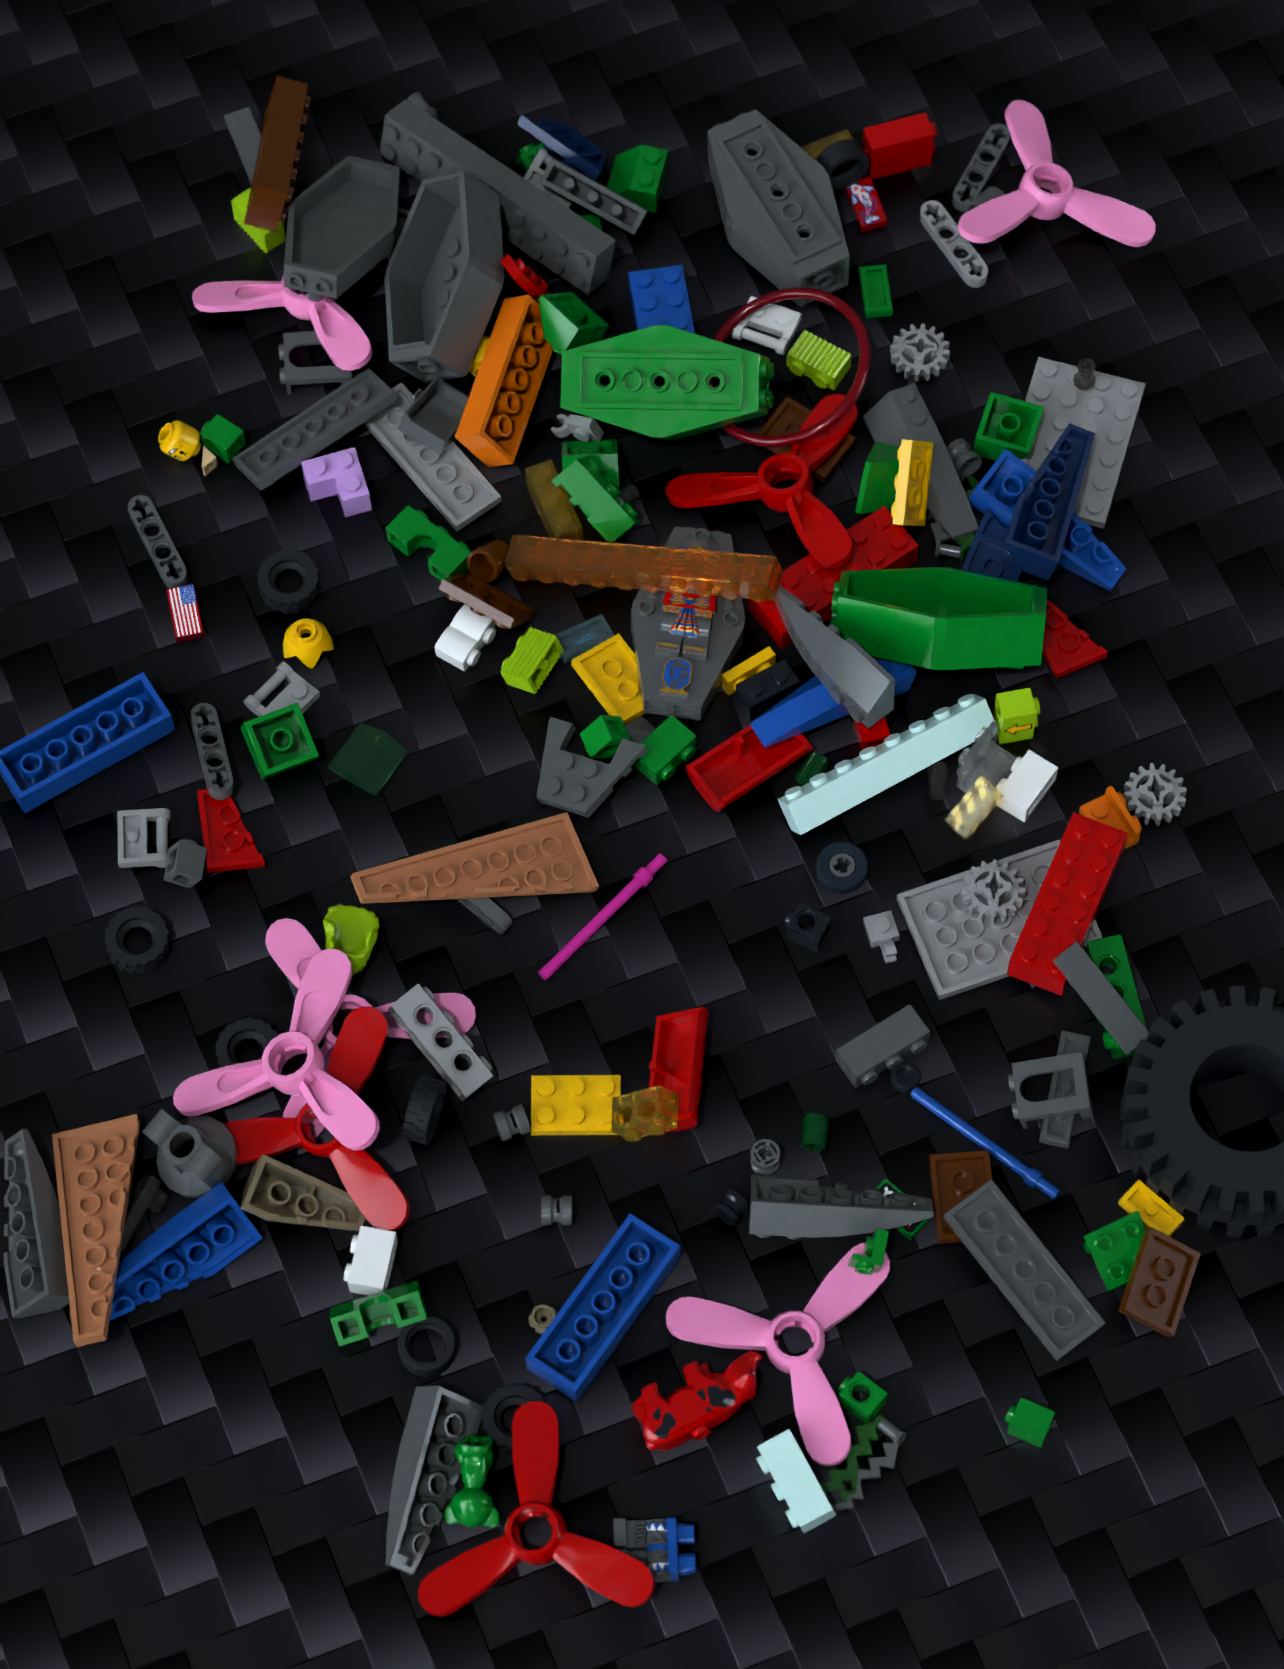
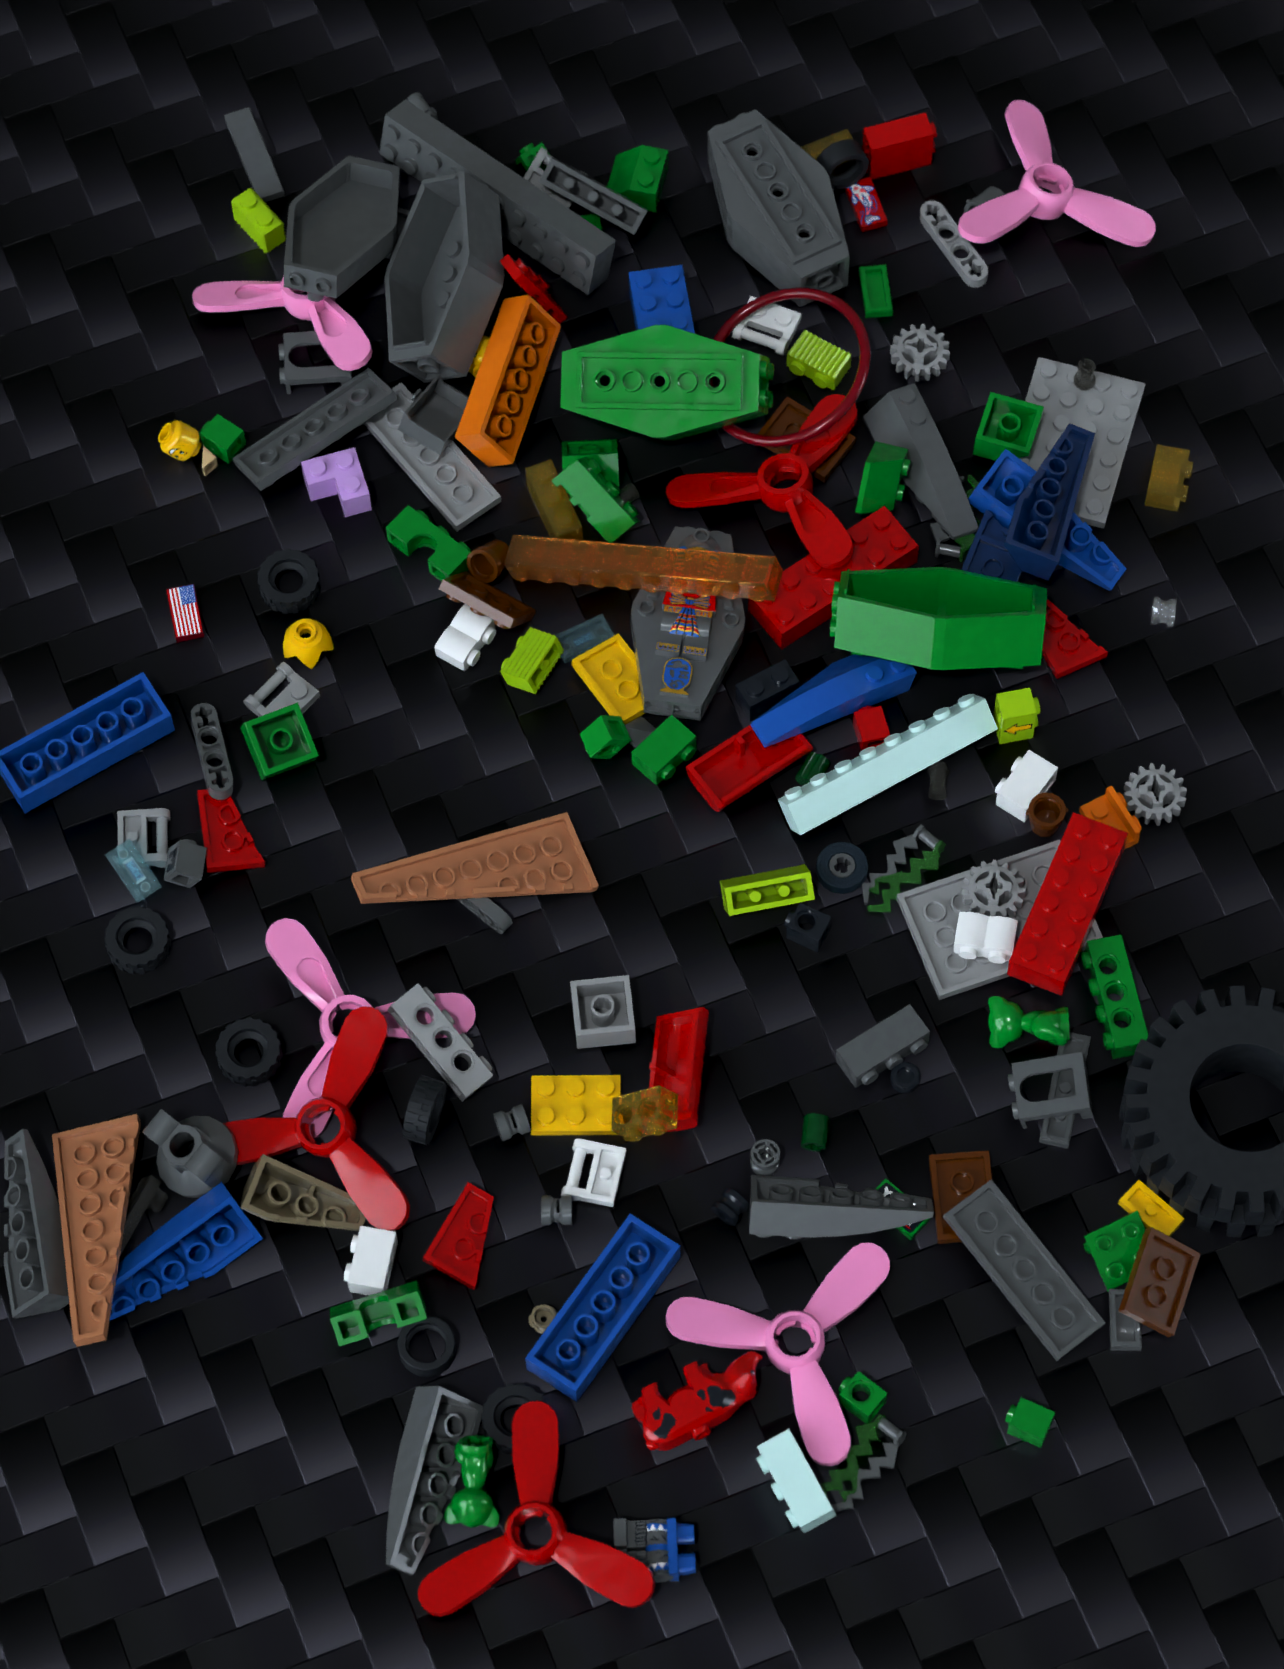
(133, 870): none -> clear light blue tile
(154, 543): dark grey beam -> none
(278, 154): reddish brown brick -> none
(332, 1101): bright pink piece -> none
(352, 932): lime piece -> none
(368, 758): clear green slope -> none
(461, 1238): none -> red wing
(568, 143): dark blue wing -> none
(569, 322): green slope -> none
(577, 781): dark grey wing -> none
(582, 428): light grey plate -> none
(603, 1012): none -> light grey brick
(603, 1175): none -> white plate
(640, 879): dark pink bar -> none
(748, 668): yellow plate -> none
(767, 890): none -> lime brick
(838, 663): dark grey wedge -> none
(875, 1249): green bracket -> none
(882, 932): light grey plate -> none
(895, 878): none -> piece
(912, 482): yellow plate -> none
(964, 459): dark grey wheel -> none
(974, 807): clear yellow tile -> none
(978, 166): dark grey beam -> none
(984, 760): clear bracket -> none
(985, 937): none -> white brick
(1008, 1022): none -> green animal
(1031, 1176): blue bar -> none
(1046, 814): none -> reddish brown piece
(1101, 997): dark grey tile -> none
(1124, 1331): none -> dark grey tile
(1163, 611): none -> clear wheel
(1167, 478): none -> clear yellow brick

